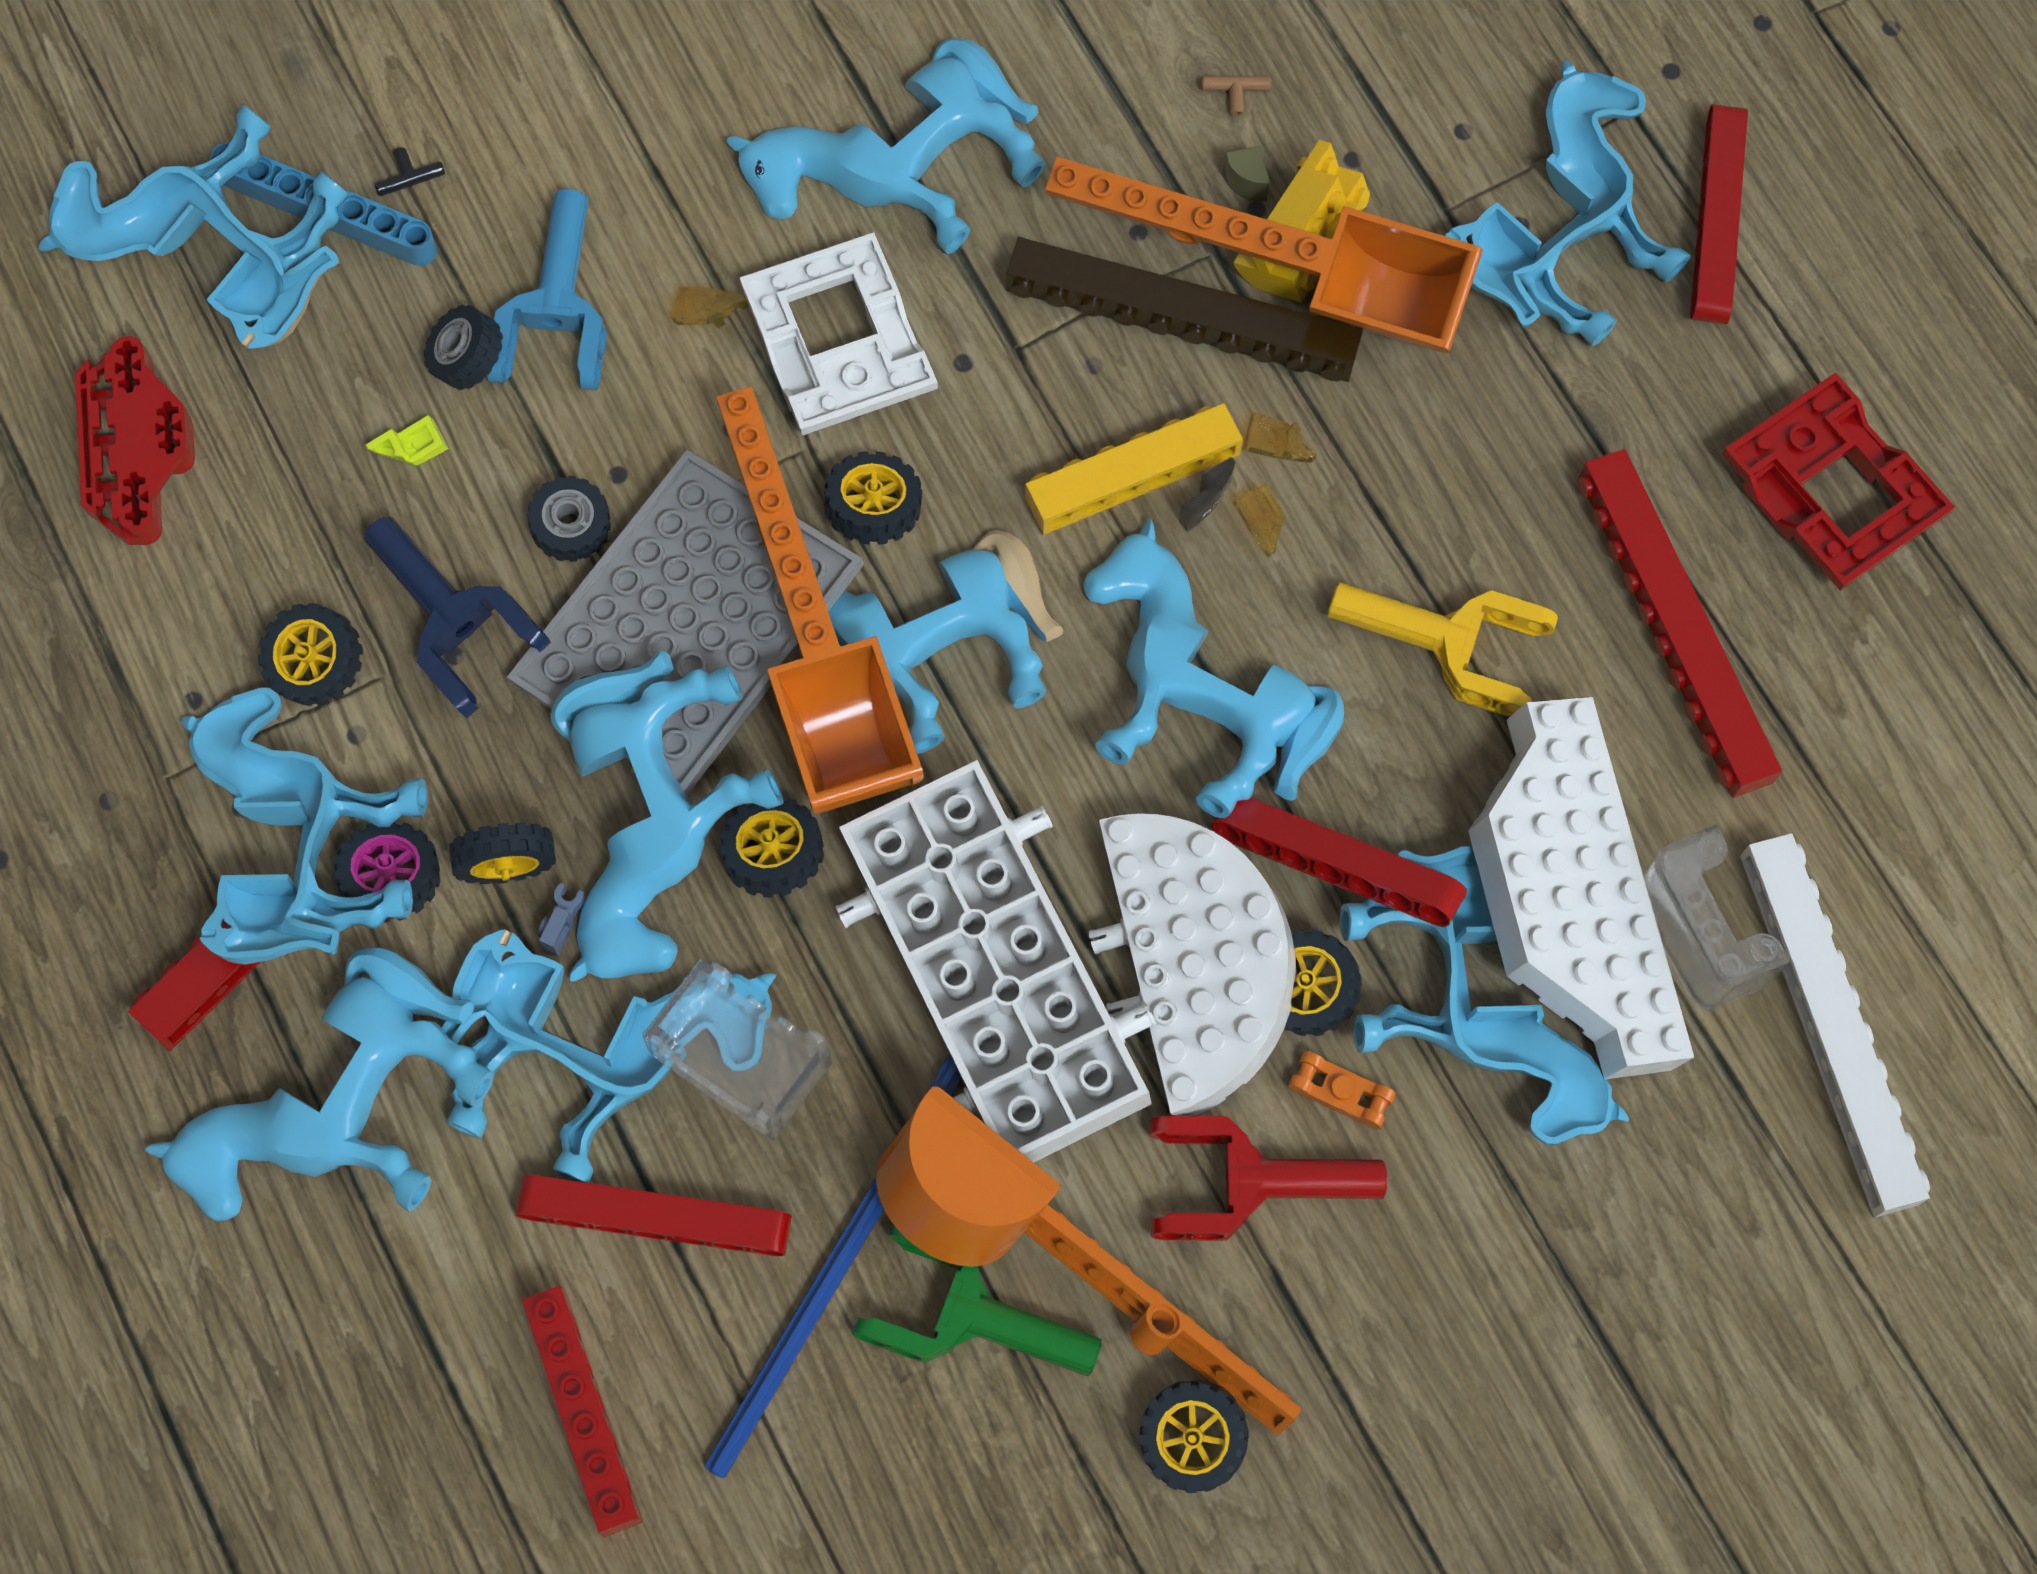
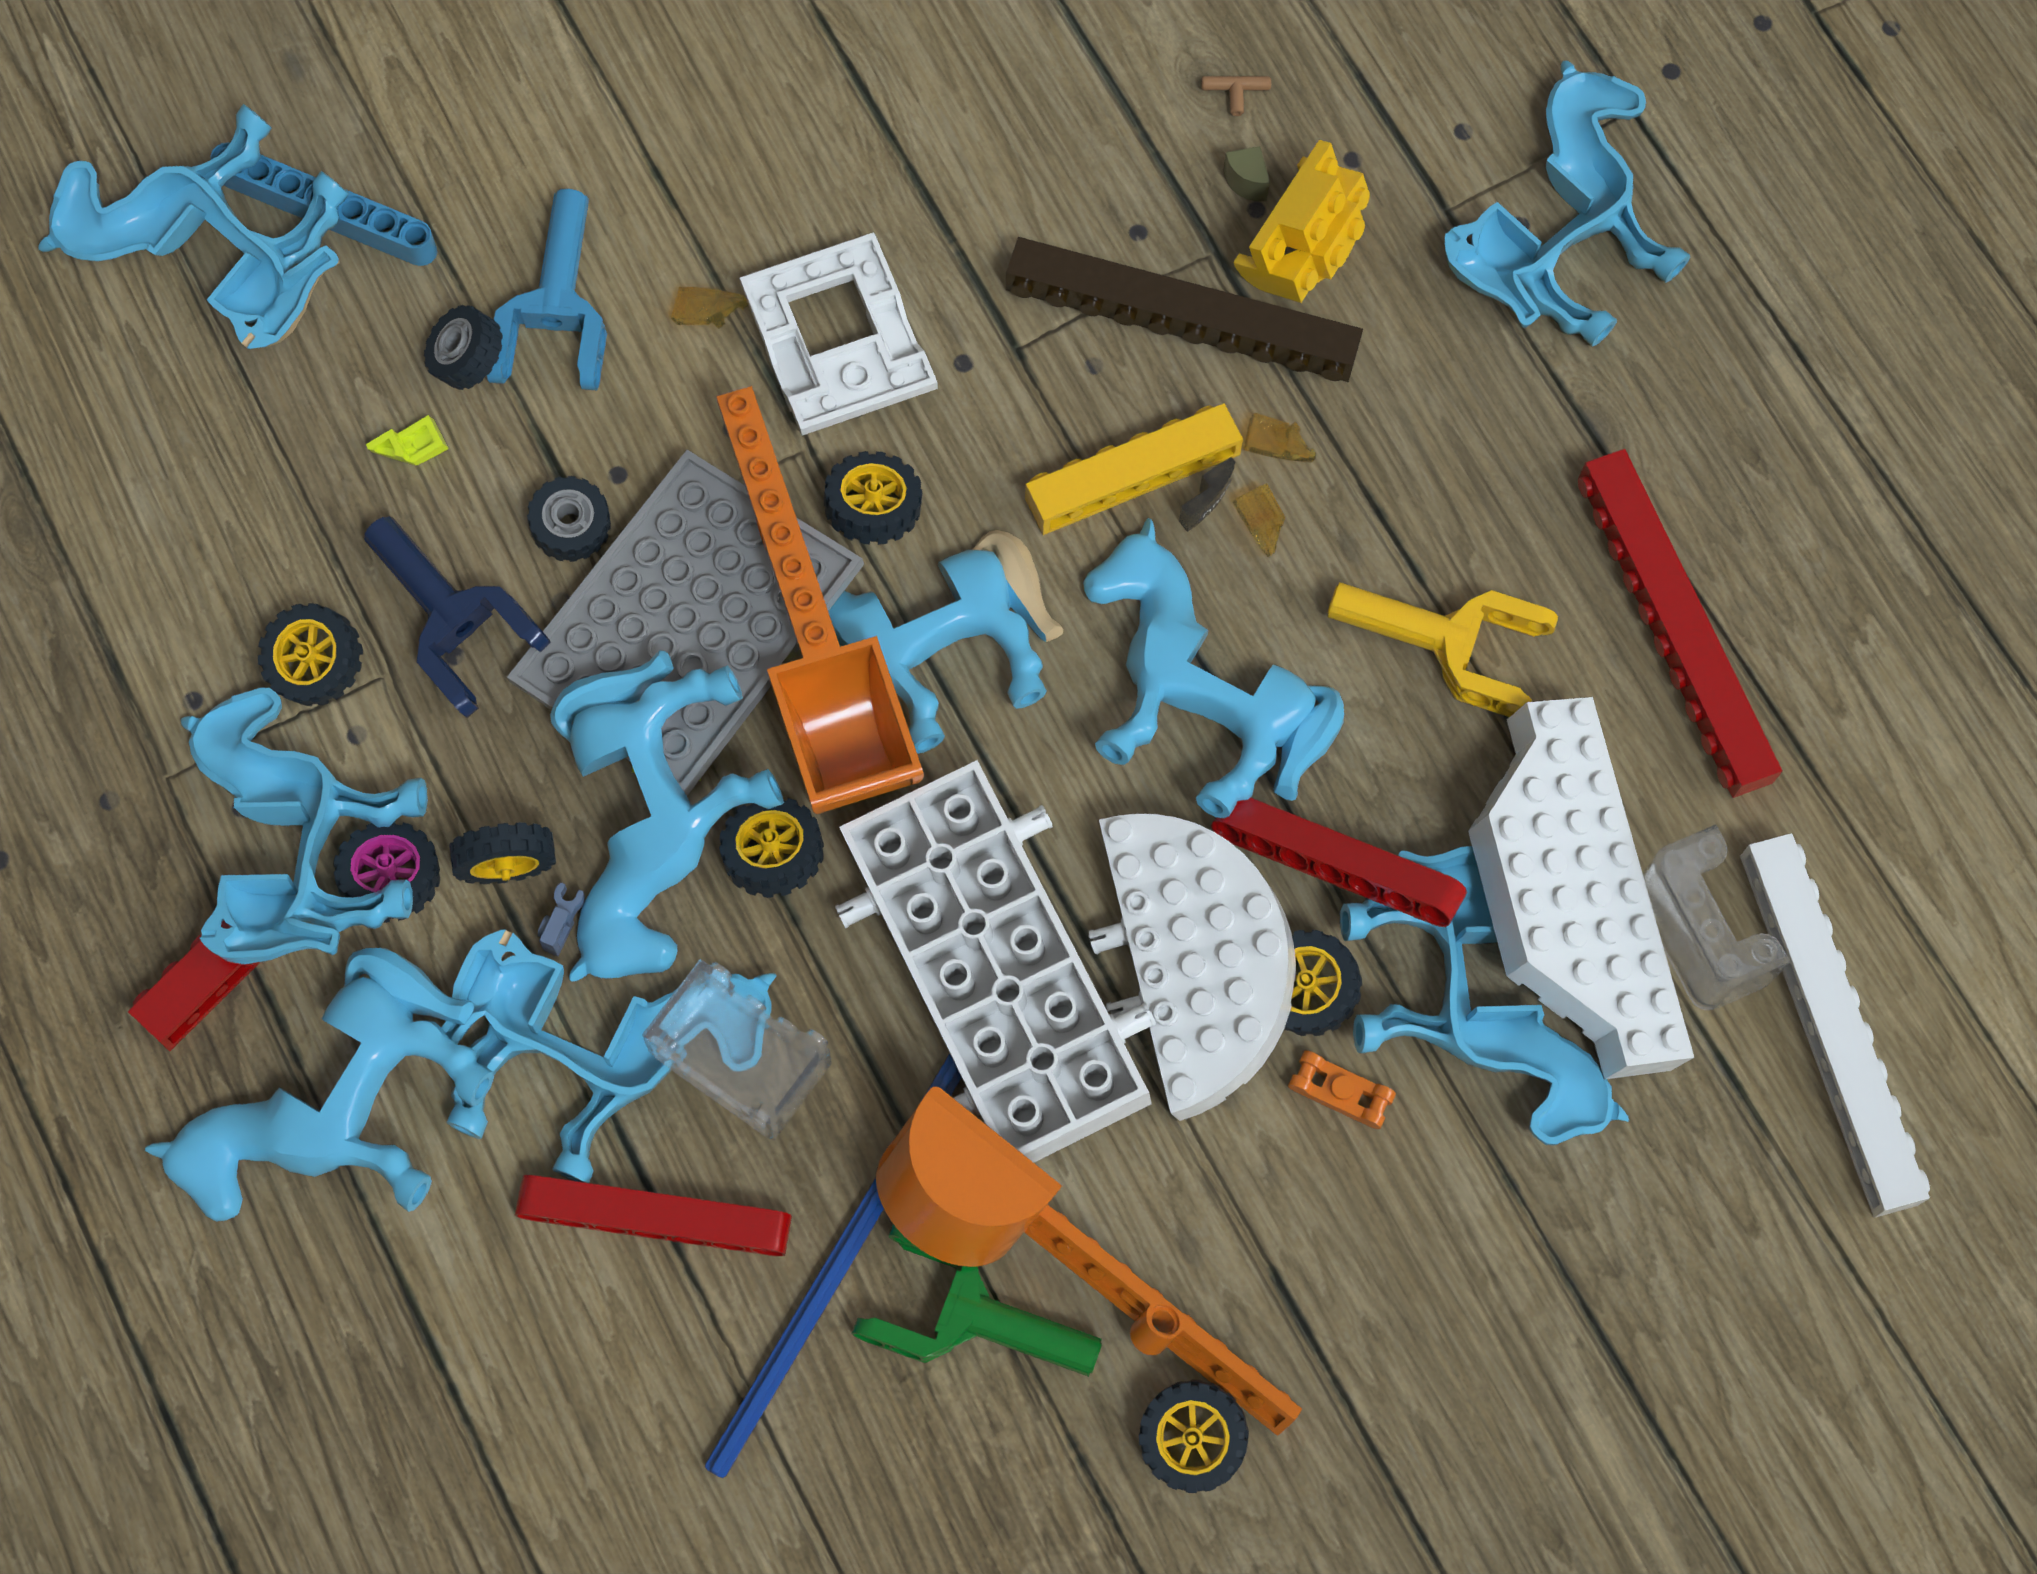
(142, 442): red connector -> none
(408, 175): black piece -> none
(582, 1411): red brick -> none
(965, 96): medium azure animal -> none
(1255, 1178): red piece -> none
(1370, 273): orange plate -> none
(1719, 214): red beam -> none
(1803, 443): red piece -> none

